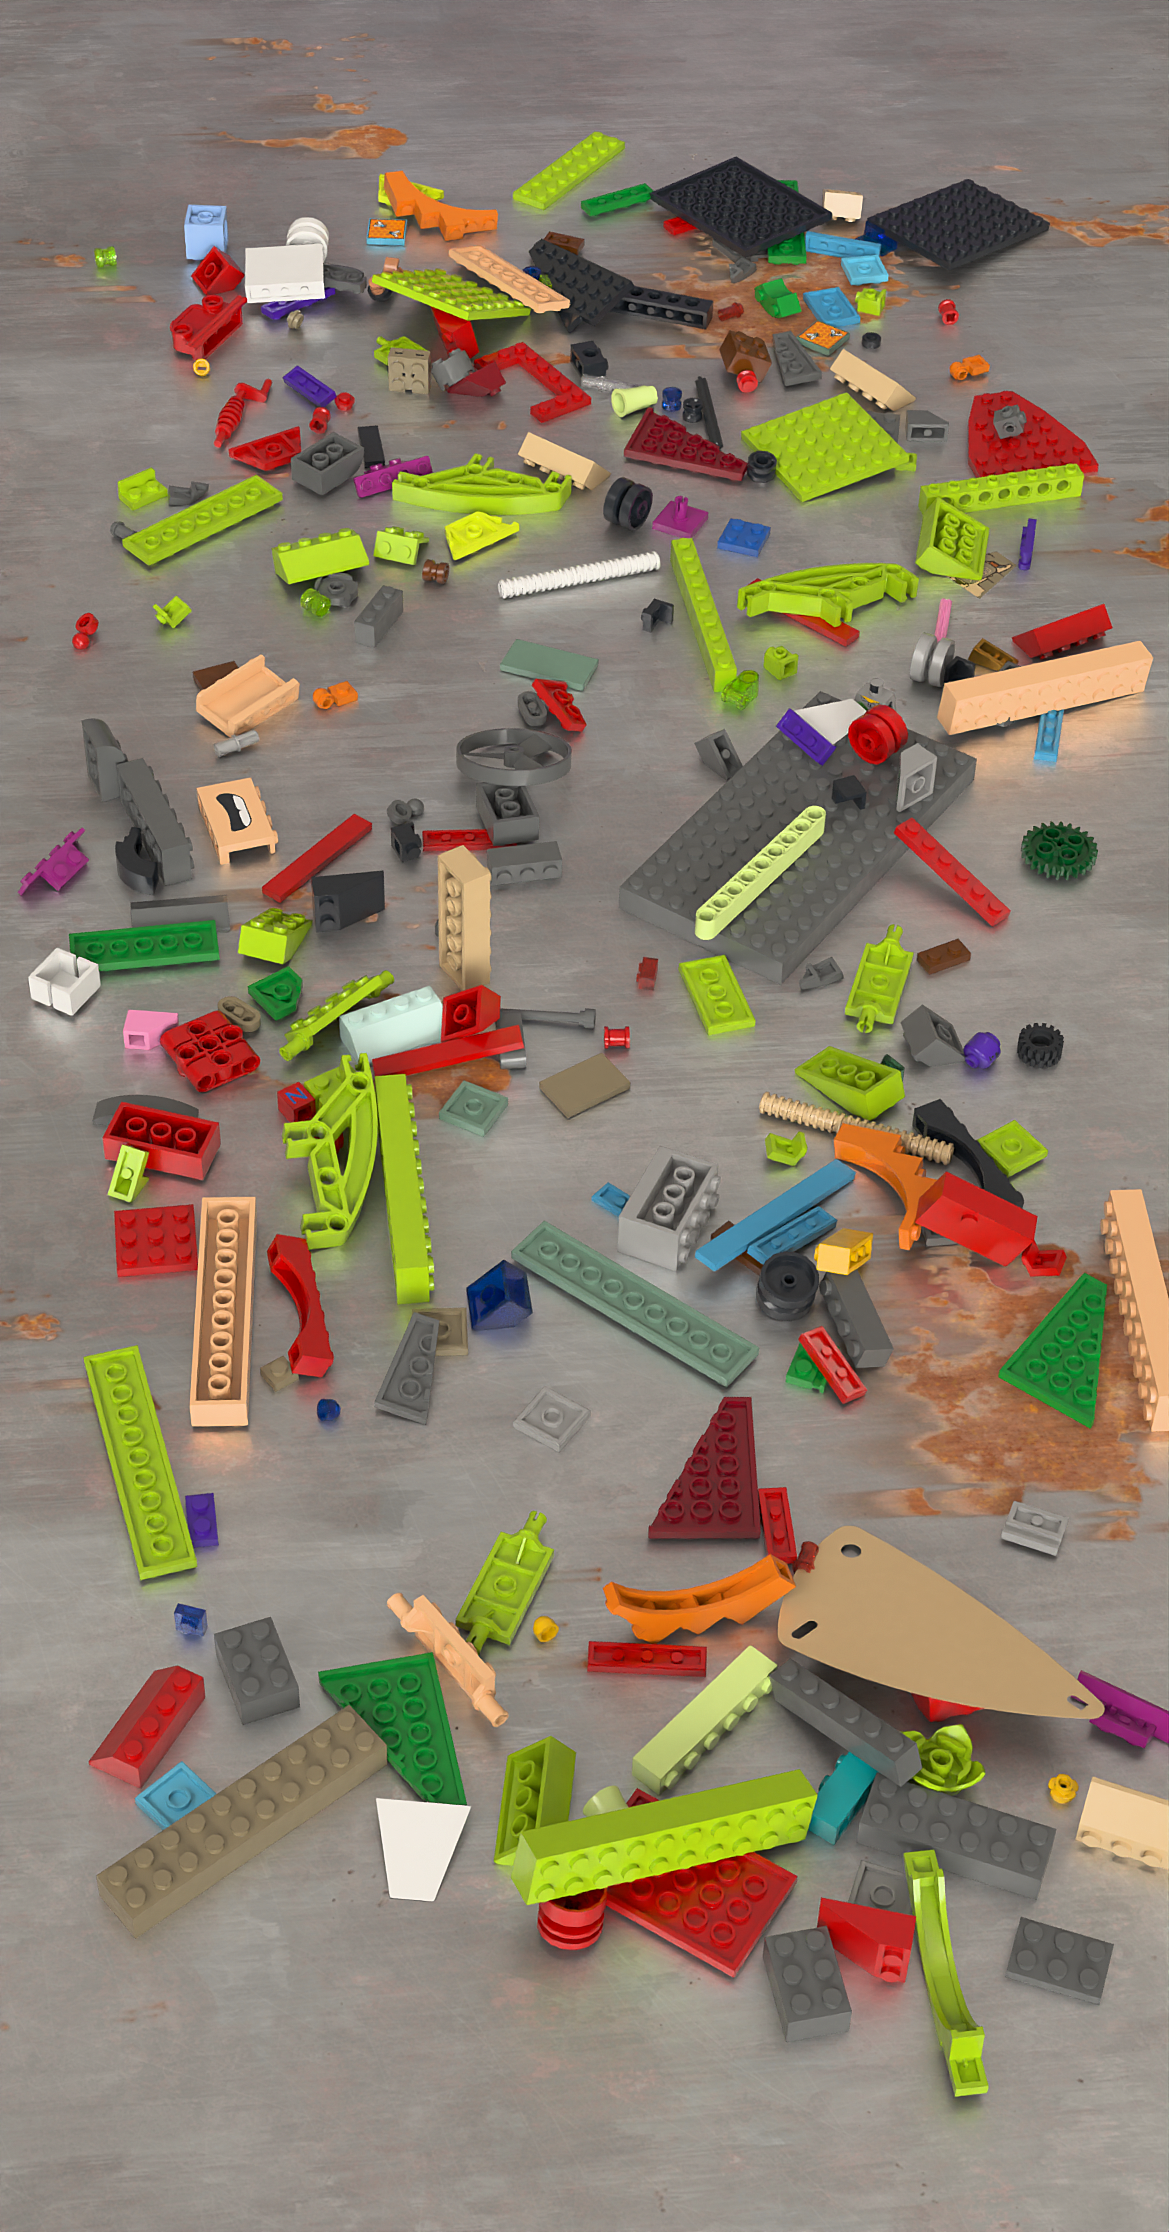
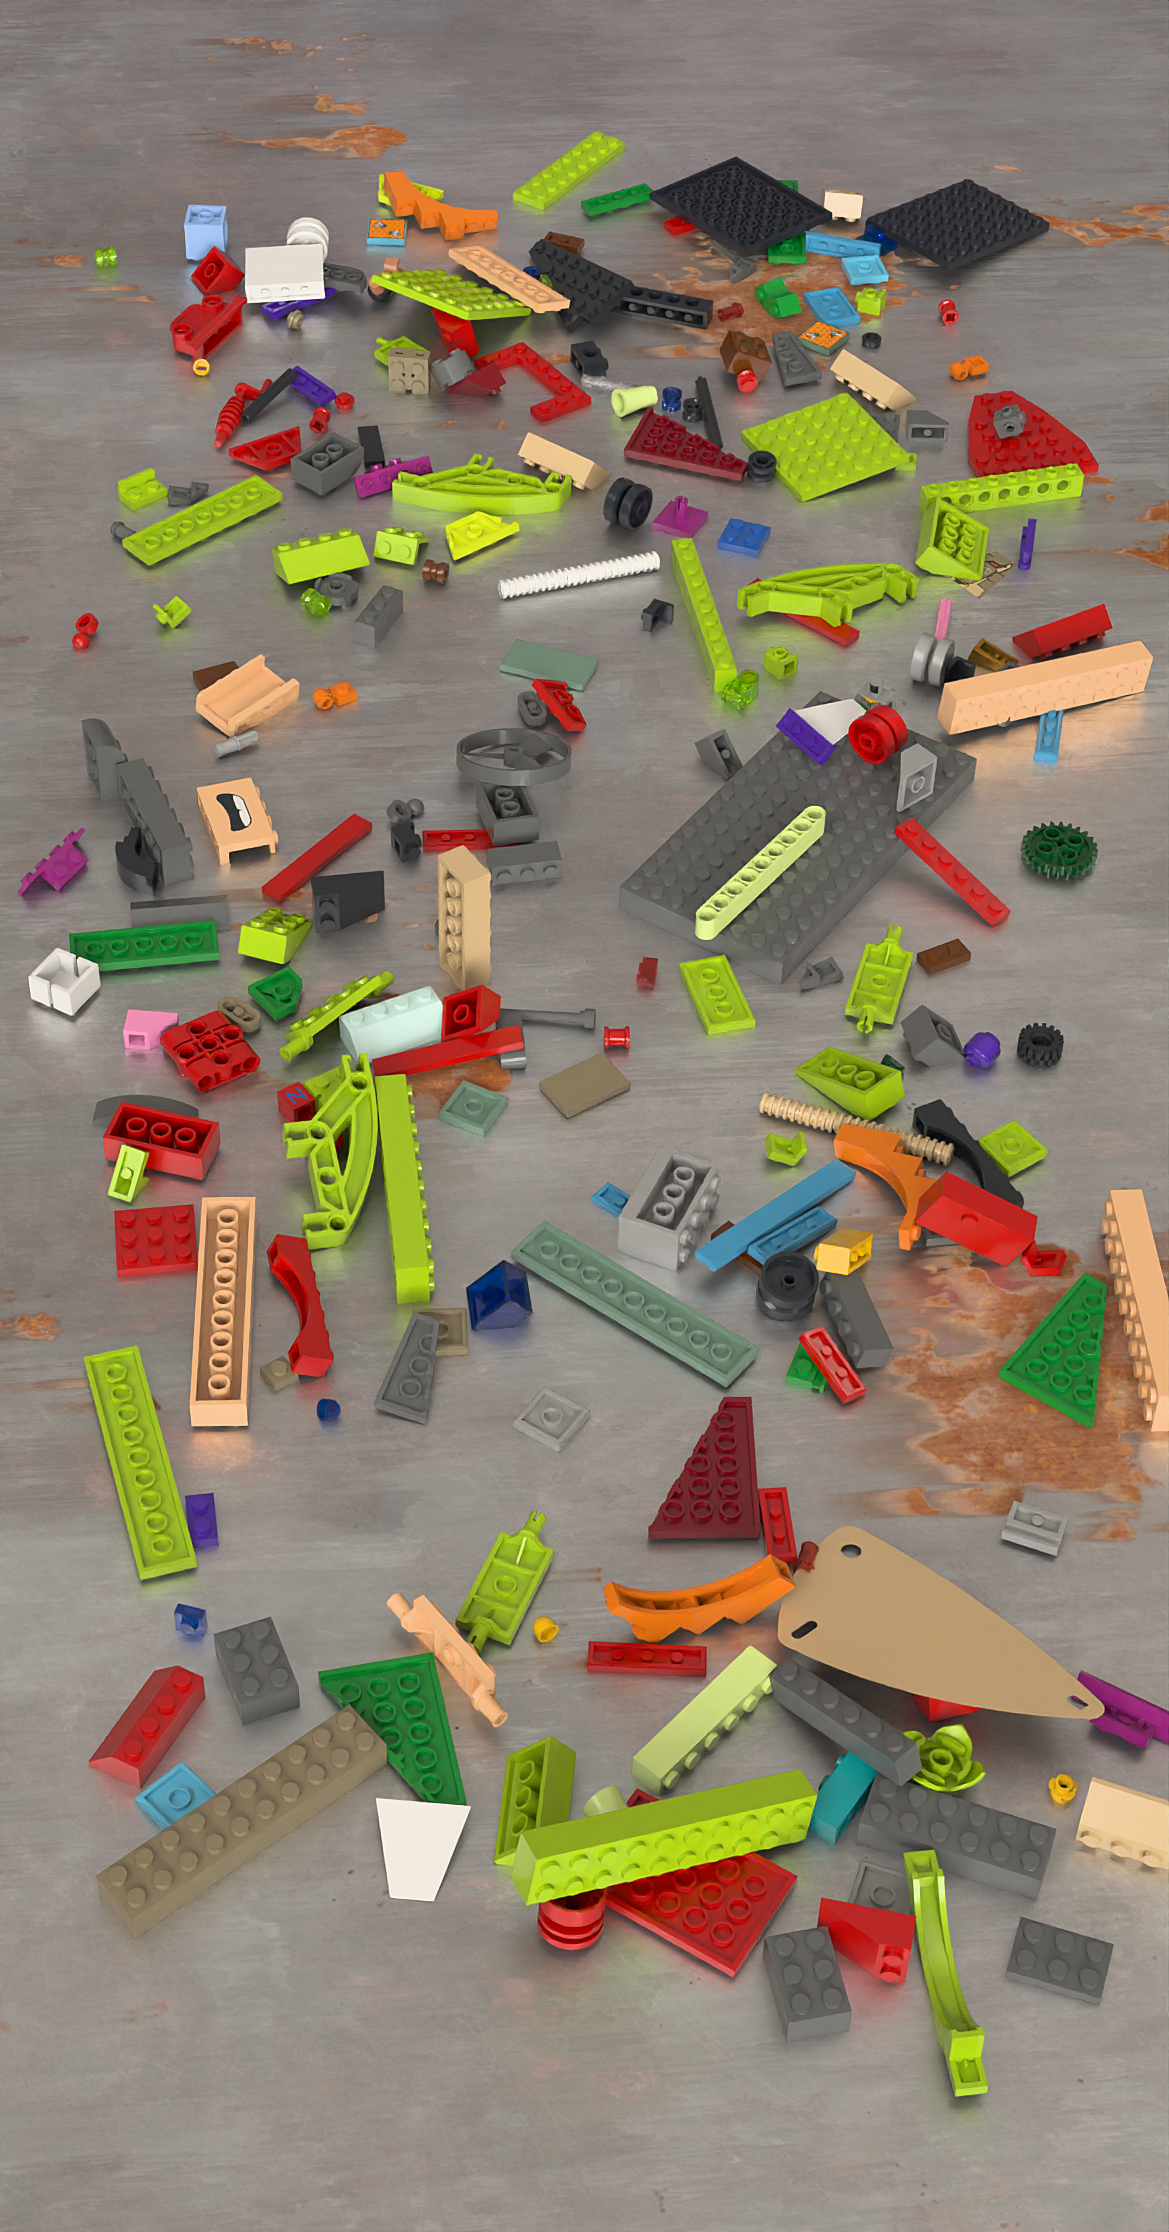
(268, 395): none -> black axle
(849, 789): black panel -> none

